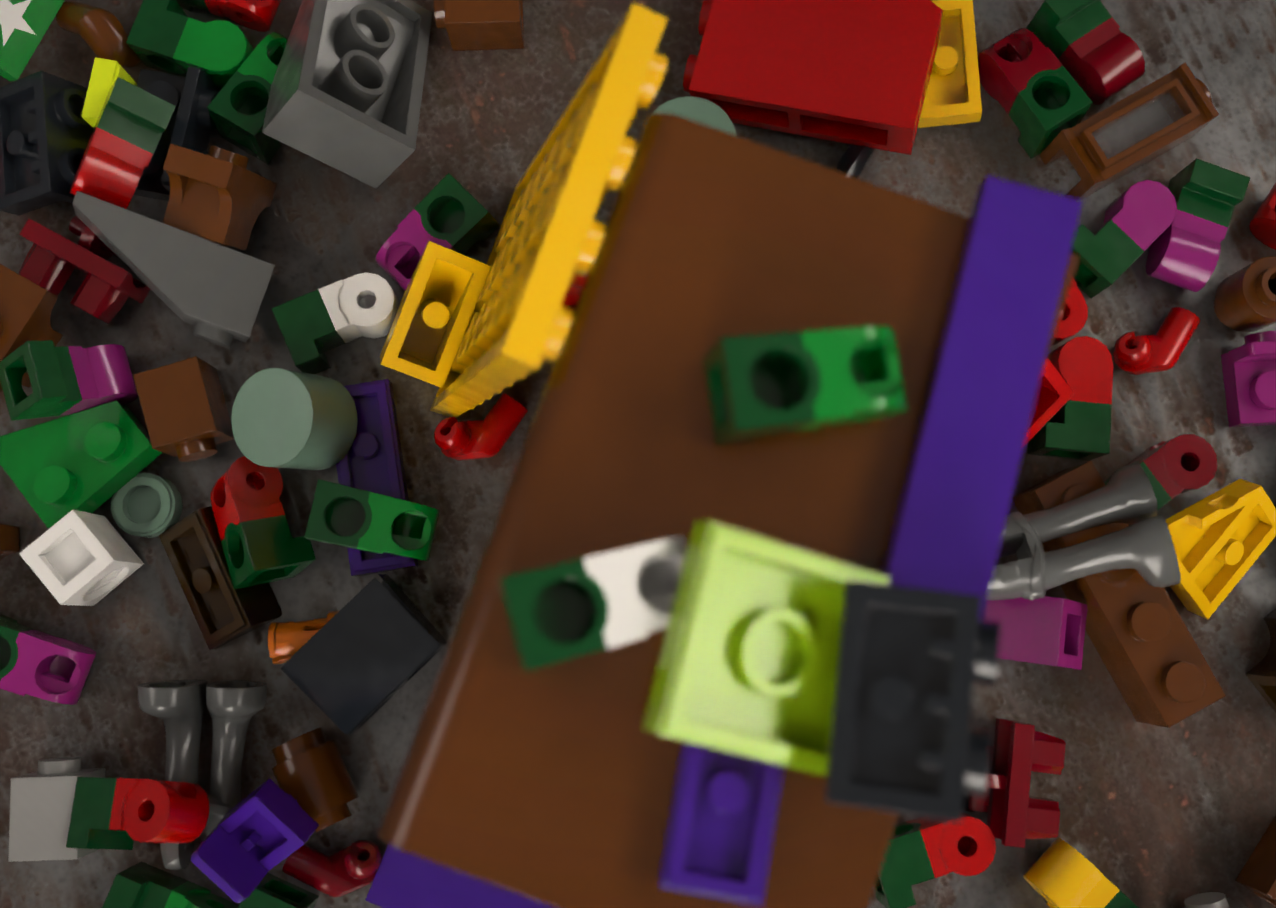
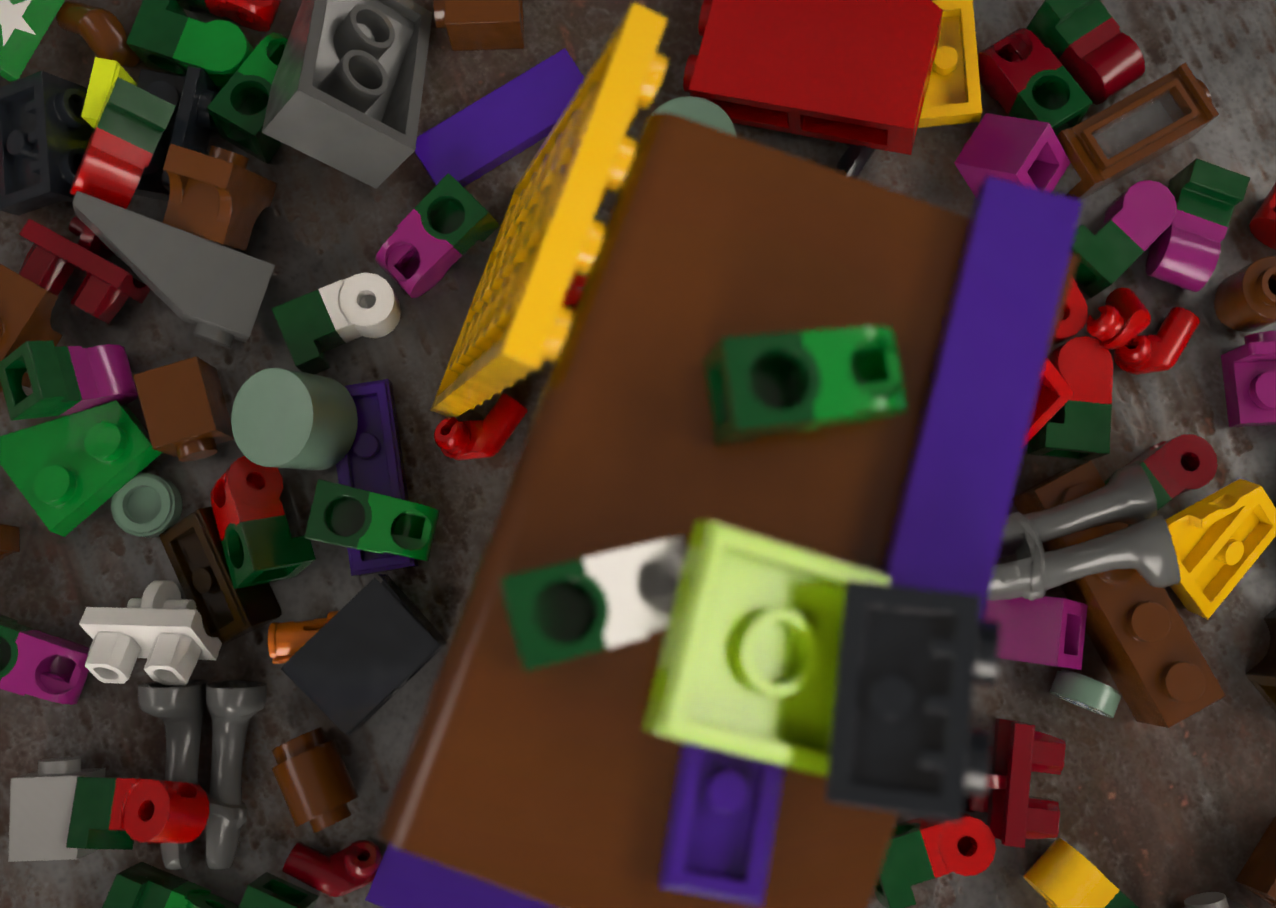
(81, 558): white brick -> none
(151, 627): none -> white hips
(253, 840): dark purple bracket -> none
(434, 314): yellow slope -> none
(500, 122): none -> dark purple tile
(1013, 151): none -> magenta brick
(1085, 692): none -> sand green tile
(1120, 319): none -> red arm

